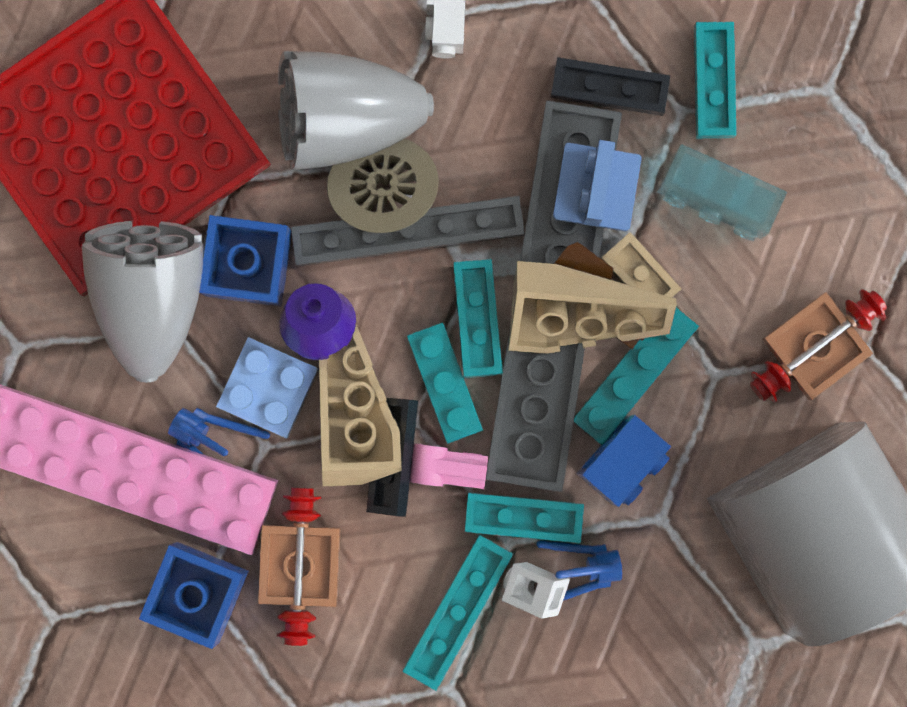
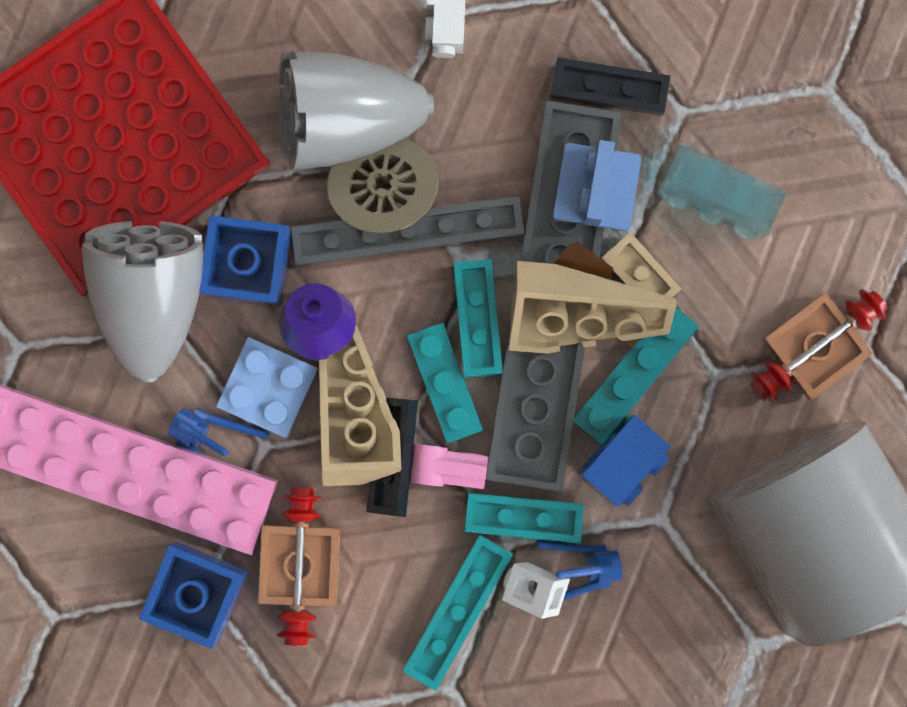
(715, 80): teal plate -> none

